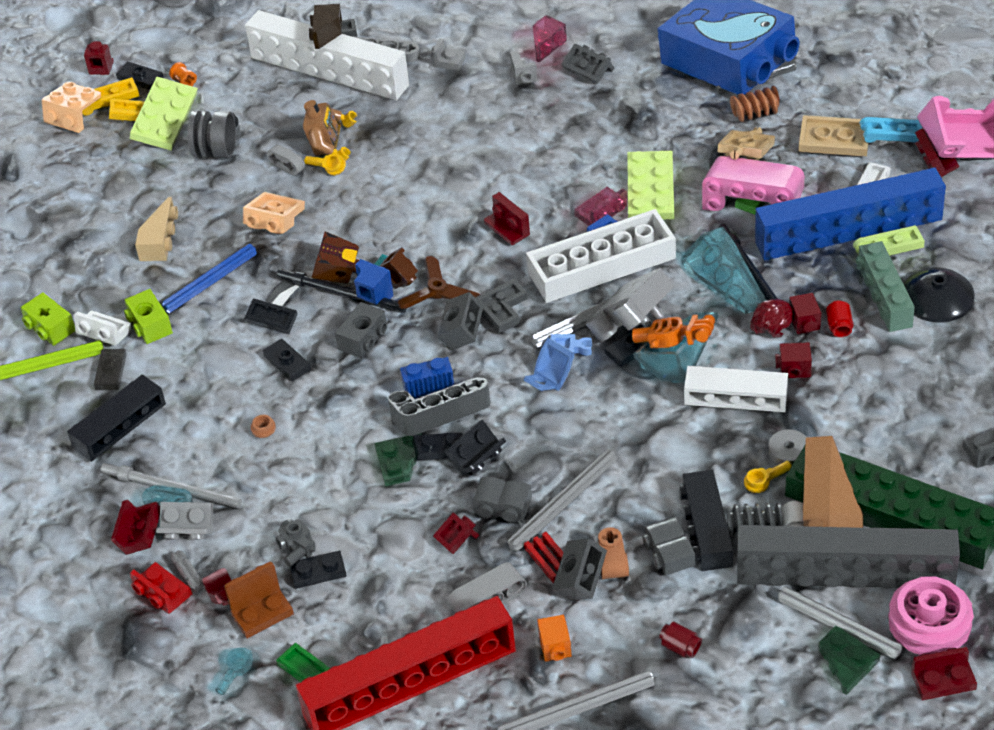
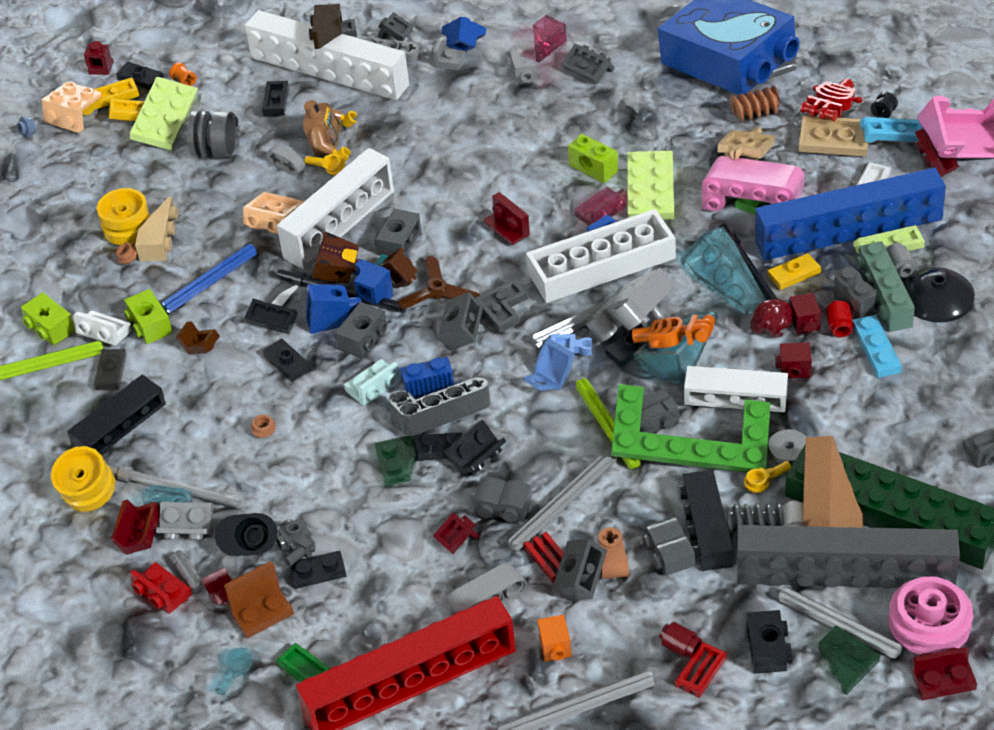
(26, 126): none -> sand blue plate
(83, 479): none -> yellow wheel
(122, 214): none -> yellow wheel
(126, 253): none -> nougat plate
(196, 341): none -> reddish brown bracket
(246, 534): none -> black piece
(275, 98): none -> black plate
(328, 306): none -> blue torso
(335, 207): none -> white brick
(373, 381): none -> light aqua bracket
(395, 27): none -> dark grey bracket
(398, 231): none -> dark grey brick
(462, 34): none -> blue brick
(593, 158): none -> lime brick
(601, 414): none -> lime axle
(658, 412): none -> dark grey brick
(691, 685): none -> red tile
(743, 457): none -> bright green plate
(765, 655): none -> black brick
(794, 271): none -> yellow plate
(831, 100): none -> red torso
(854, 291): none -> dark grey brick
(877, 346): none -> medium azure plate
(884, 105): none -> black wheel
(901, 259): none -> light grey brick

